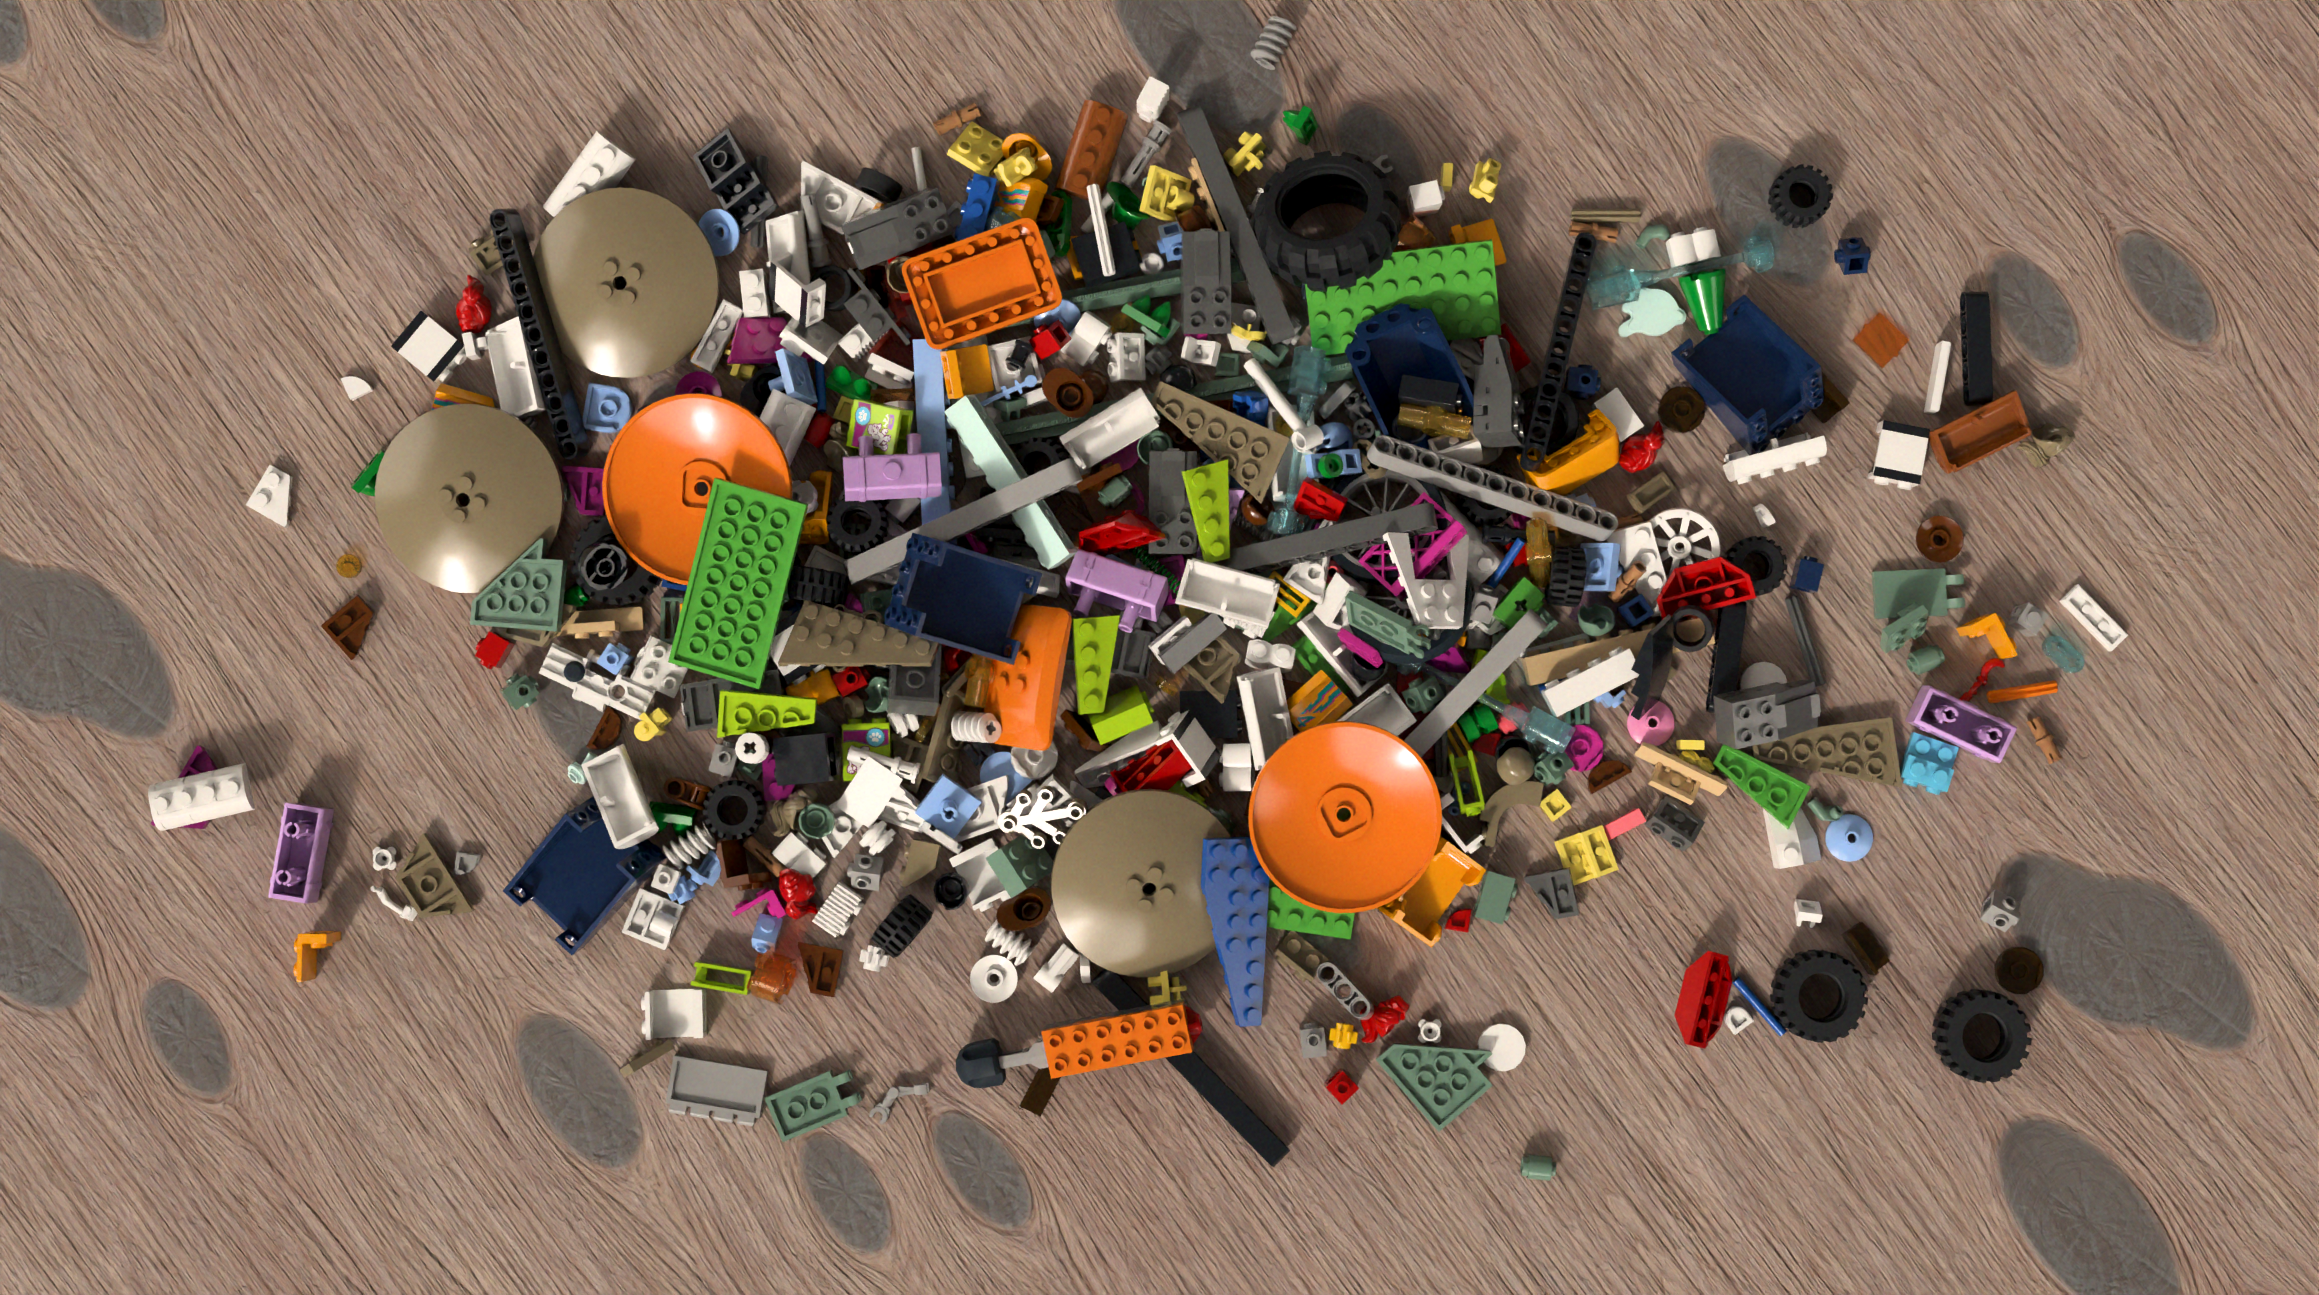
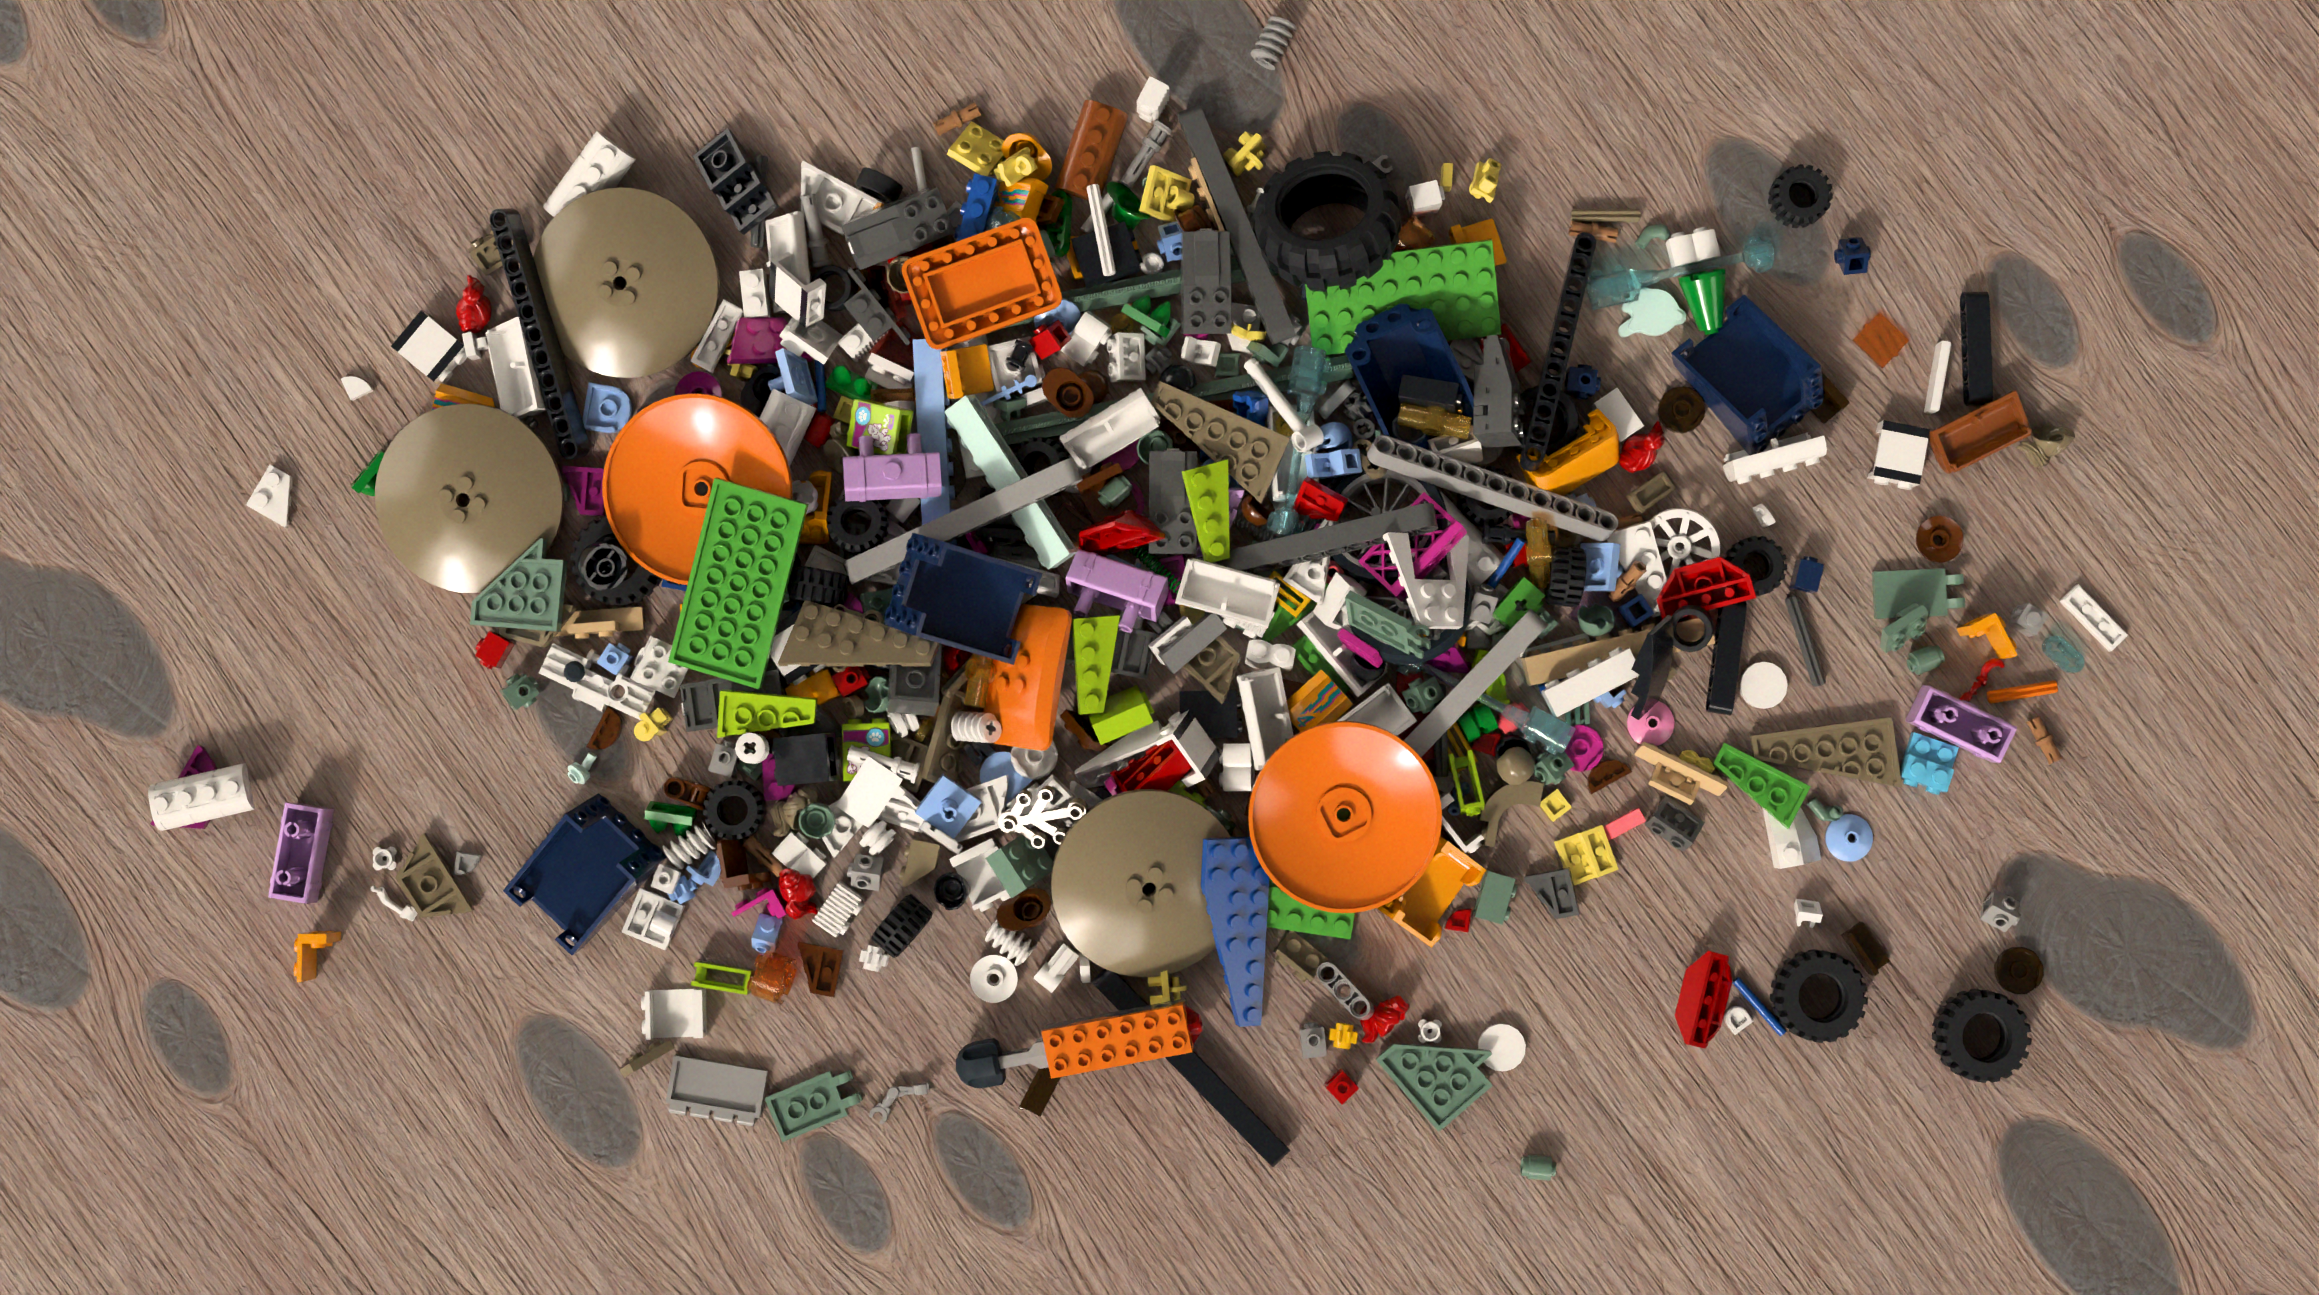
(349, 566): clear yellow tile -> none
(350, 626): reddish brown wing -> none
(576, 596): green cone -> none
(620, 798): white container -> none
(663, 622): sand green tile -> none
(712, 223): light blue dish -> none
(1166, 686): clear yellow tile -> none
(1302, 123): green tile -> none
(1330, 465): green tile -> none
(1689, 744): light yellow tile -> none
(1766, 713): dark grey piece -> none

